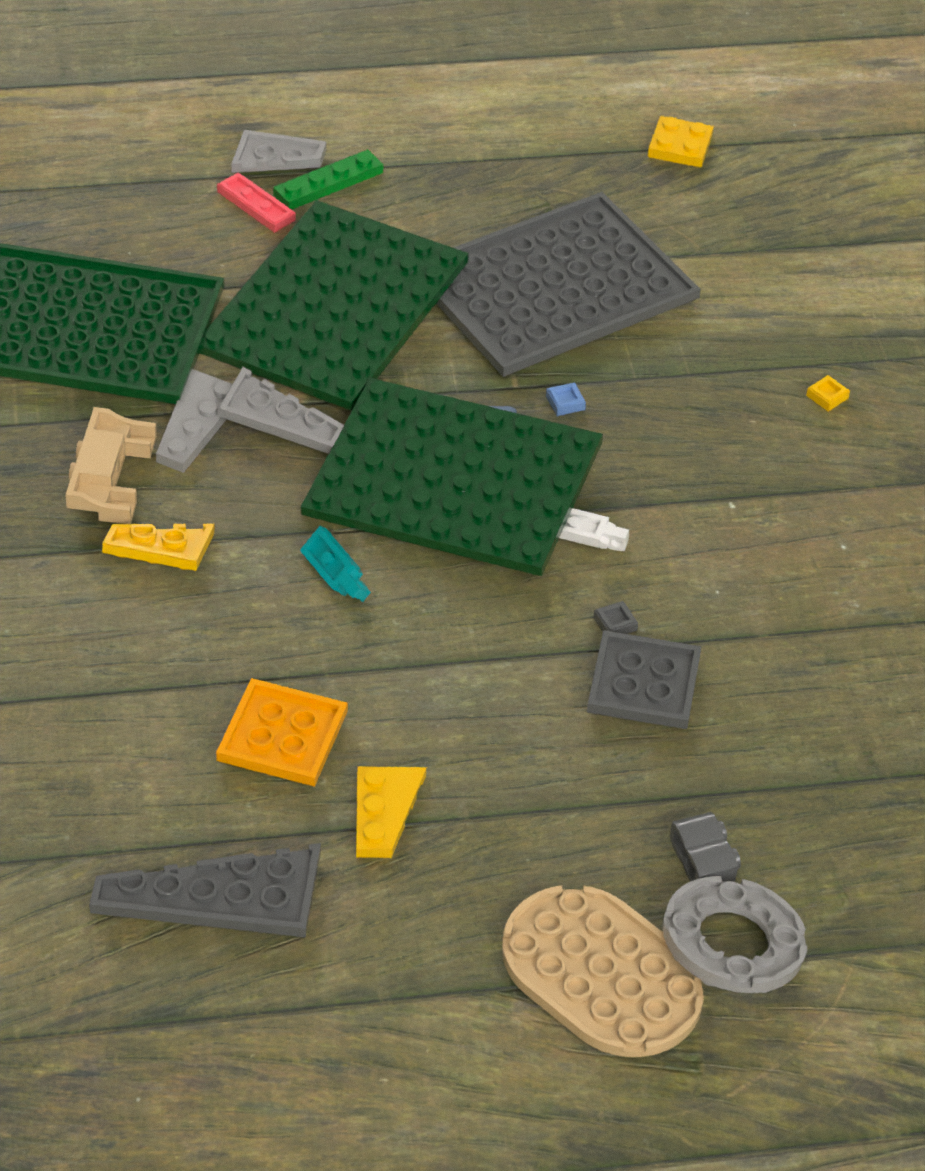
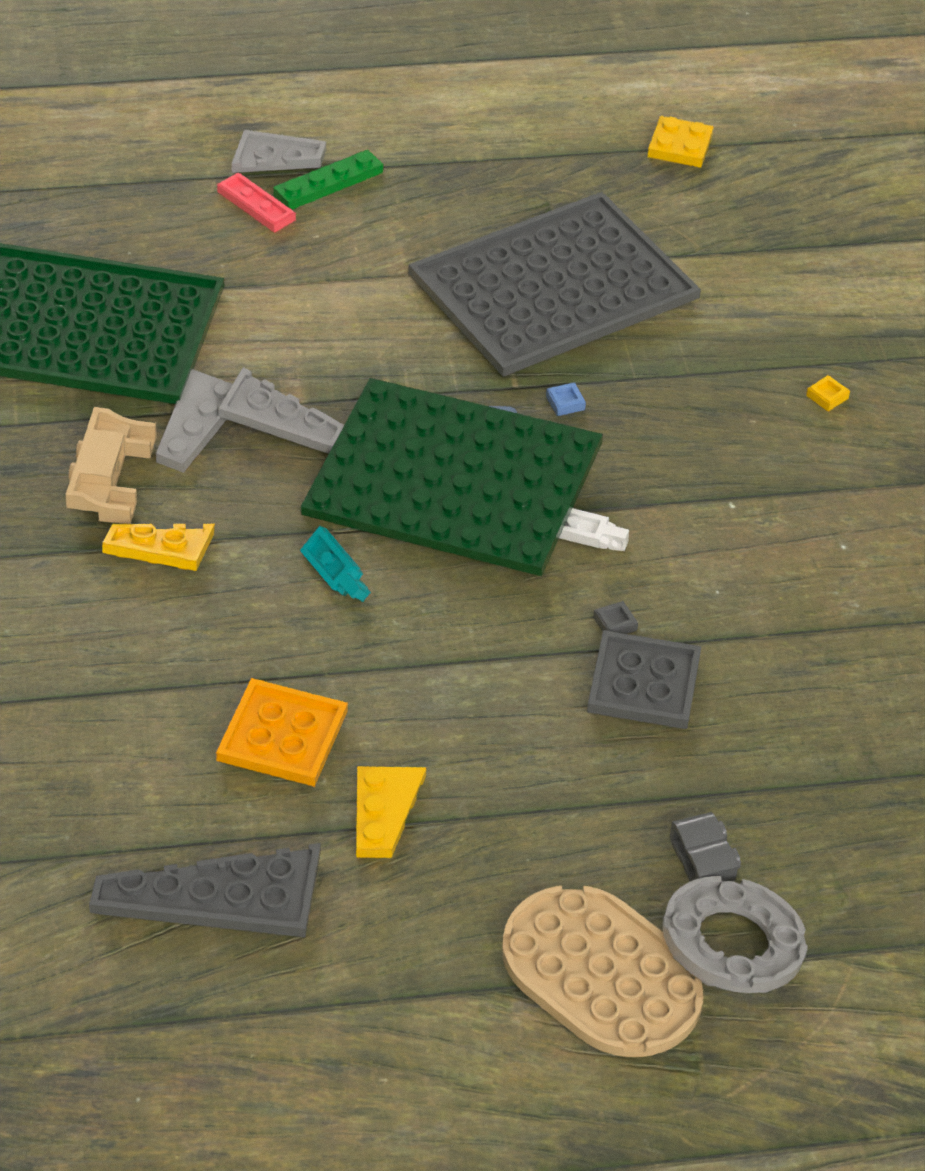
(332, 304): dark green plate -> none

